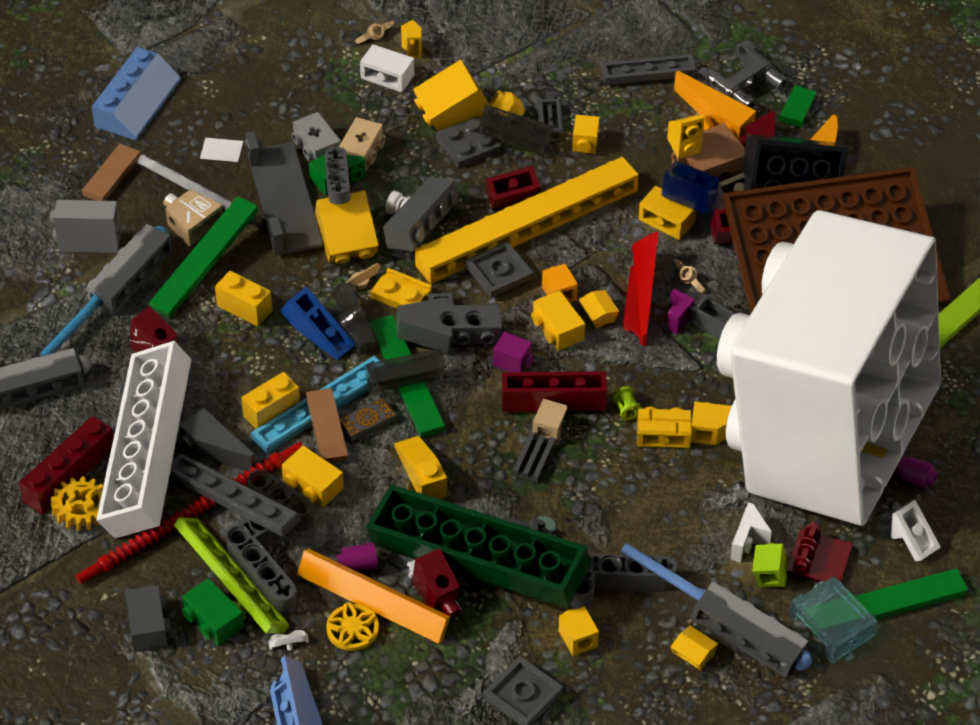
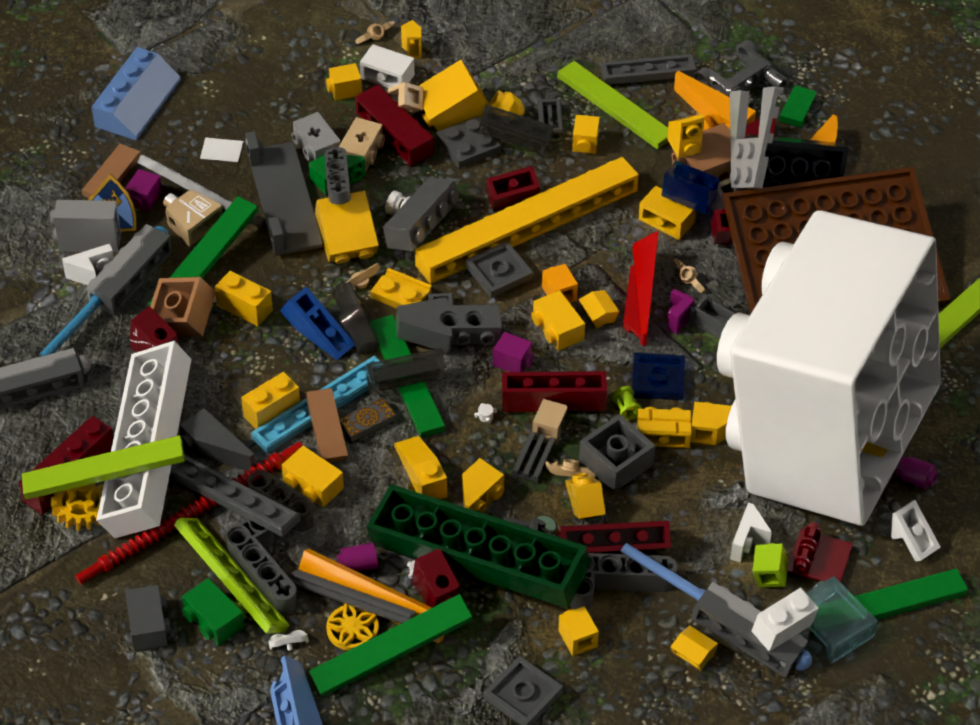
(85, 265): none -> white slope
(102, 467): none -> lime tile
(113, 190): none -> shield
(144, 189): none -> magenta brick
(184, 304): none -> medium nougat slope
(344, 81): none -> yellow brick
(351, 597): none -> dark grey axle
(390, 645): none -> green tile
(400, 129): none -> dark red brick
(409, 96): none -> tan panel
(481, 485): none -> yellow slope
(485, 412): none -> white piece
(568, 468): none -> tan piece
(585, 495): none -> yellow slope
(614, 104): none -> lime tile
(615, 535): none -> dark red brick
(617, 452): none -> dark grey brick
(658, 376): none -> clear blue tile
(748, 154): none -> light grey wing
(784, 619): none -> white brick

